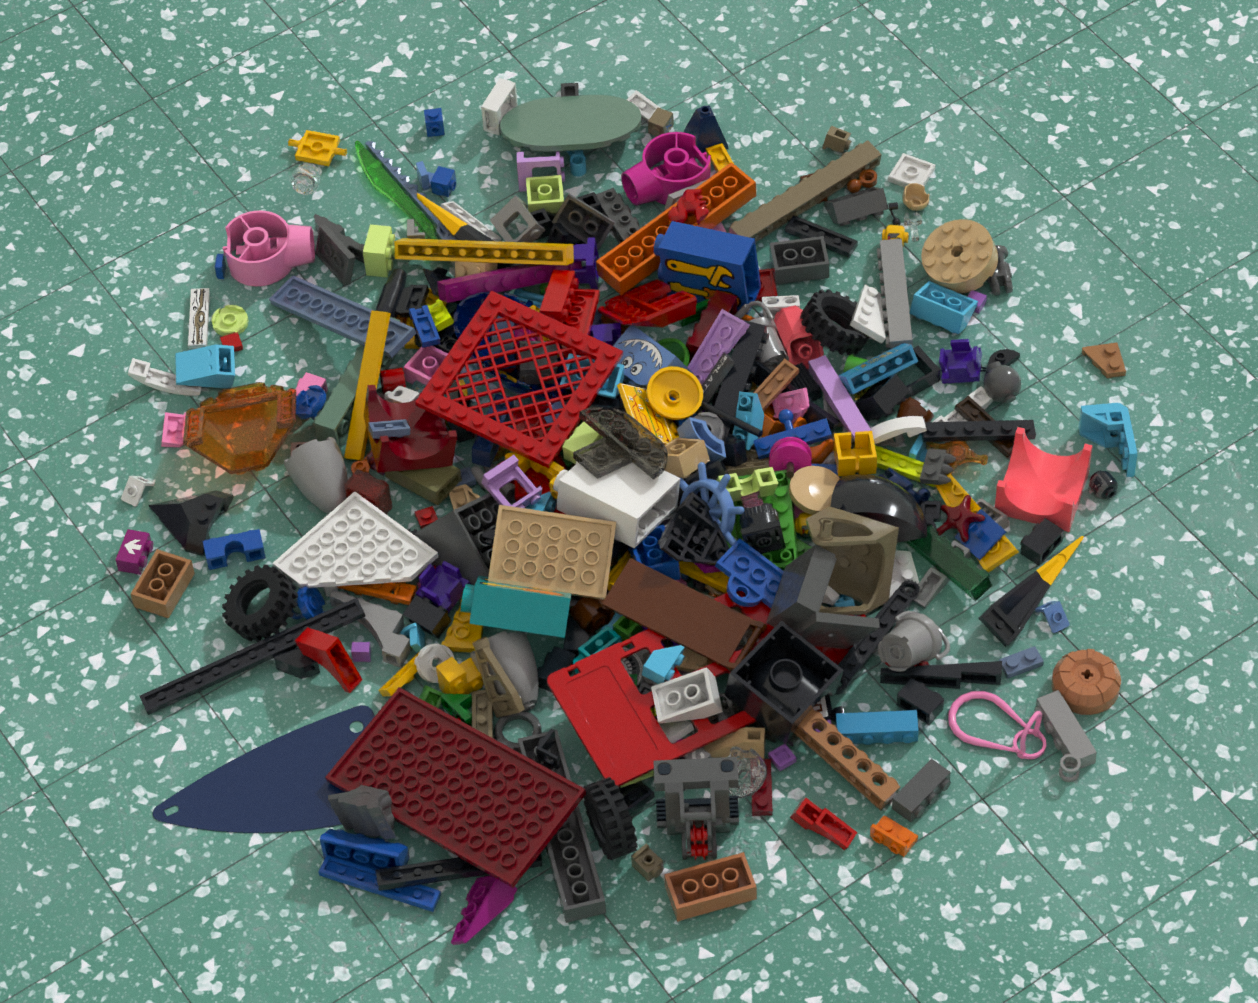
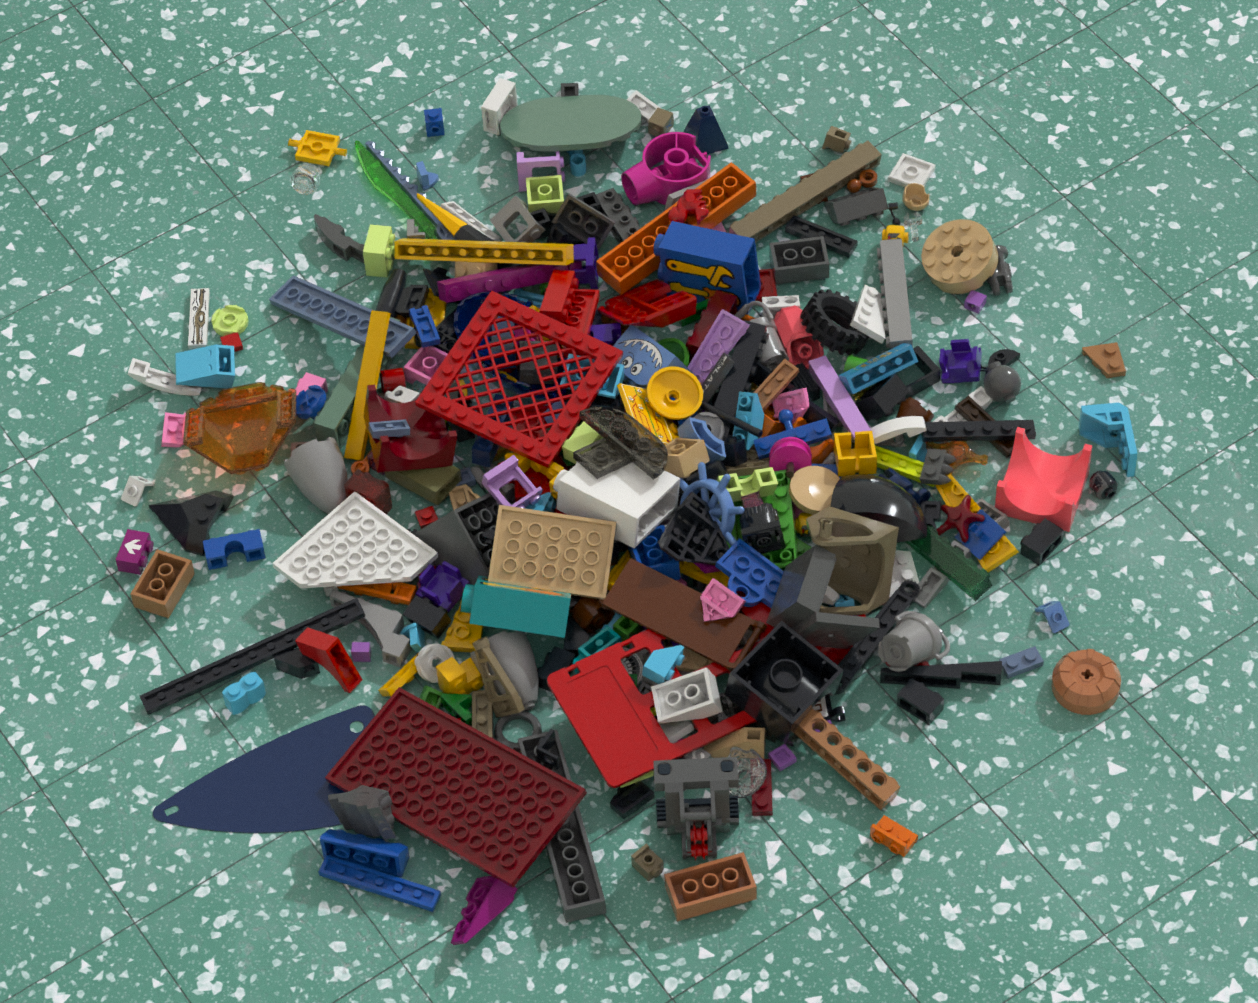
(220, 266): blue tile -> none
(242, 693): none -> medium azure brick
(266, 258): bright pink animal -> none
(271, 615): black tyre -> none
(309, 602): blue tile -> none
(335, 255): dark grey plate -> none
(430, 872): black plate -> none
(440, 315): neon yellow plate -> none
(443, 181): blue brick -> none
(610, 818): black tyre -> none
(719, 156): yellow plate -> none
(720, 602): none -> bright pink slope
(823, 823): red slope -> none
(879, 726): dark azure brick -> none
(921, 790): dark grey brick -> none
(943, 307): medium azure slope -> none
(1005, 707): bright pink animal -> none
(1012, 611): black plate -> none
(1067, 735): light grey hinge -> none

